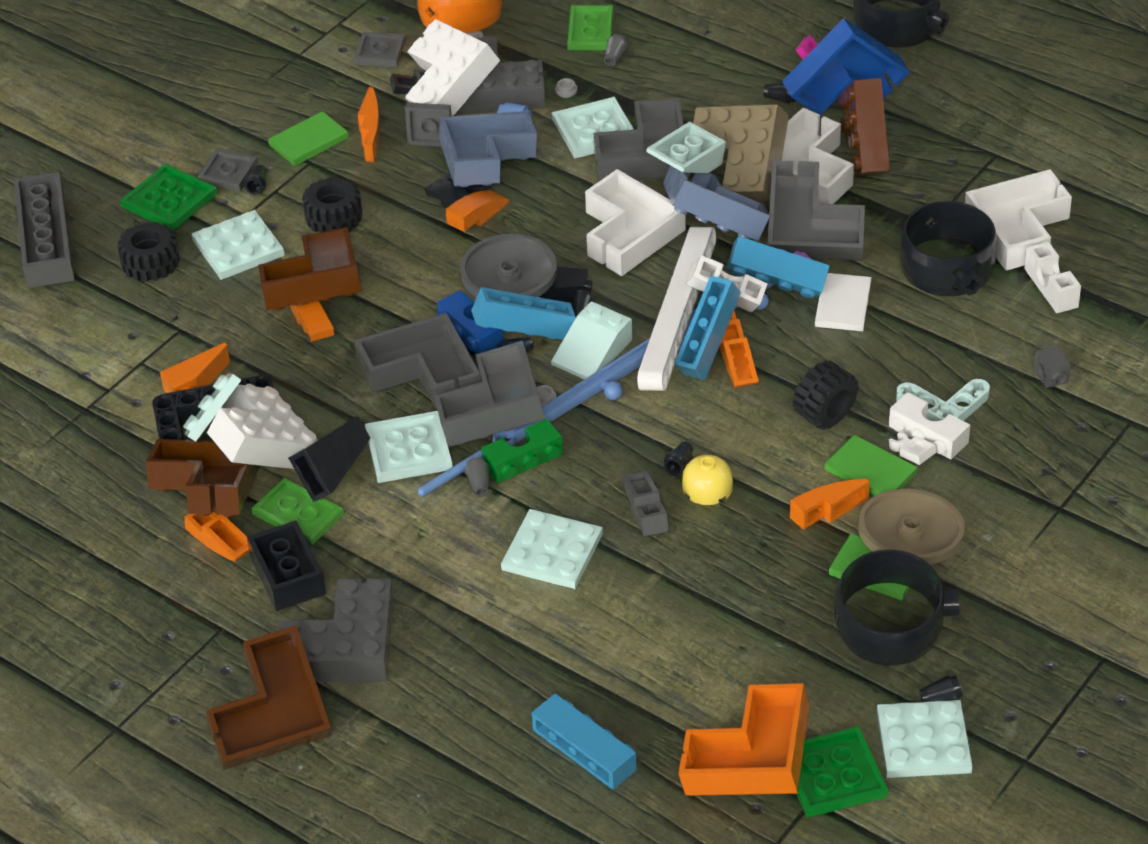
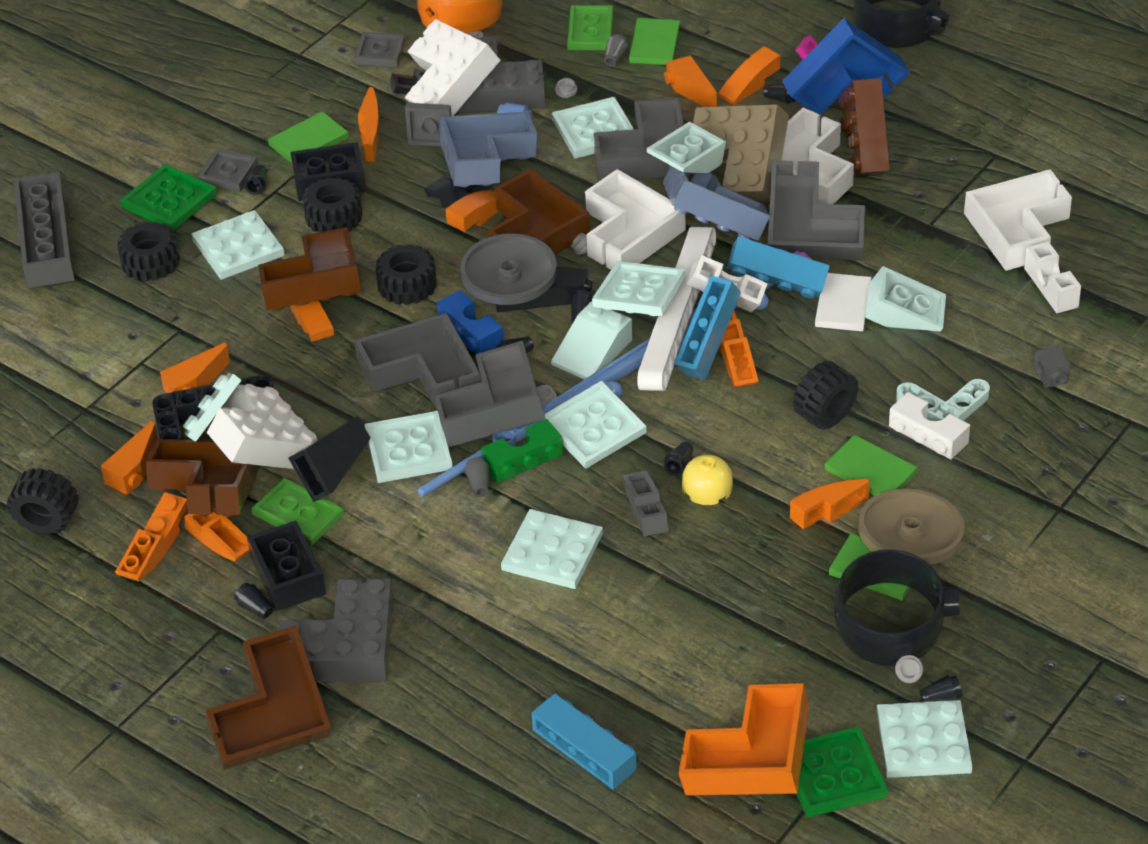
(42, 501): none -> black tyre
(128, 465): none -> orange slope
(155, 540): none -> orange slope
(253, 600): none -> black cone
(327, 162): none -> black brick
(406, 274): none -> black tyre
(522, 313): dark azure brick -> none
(539, 211): none -> reddish brown piece
(580, 244): none -> light grey plate
(595, 424): none -> light aqua plate
(639, 288): none -> light aqua plate
(654, 41): none -> bright green tile
(690, 81): none -> orange slope
(750, 76): none -> orange slope
(904, 303): none -> light aqua slope
(909, 669): none -> light grey plate
(912, 449): white plate -> none
(955, 222): black cylinder -> none

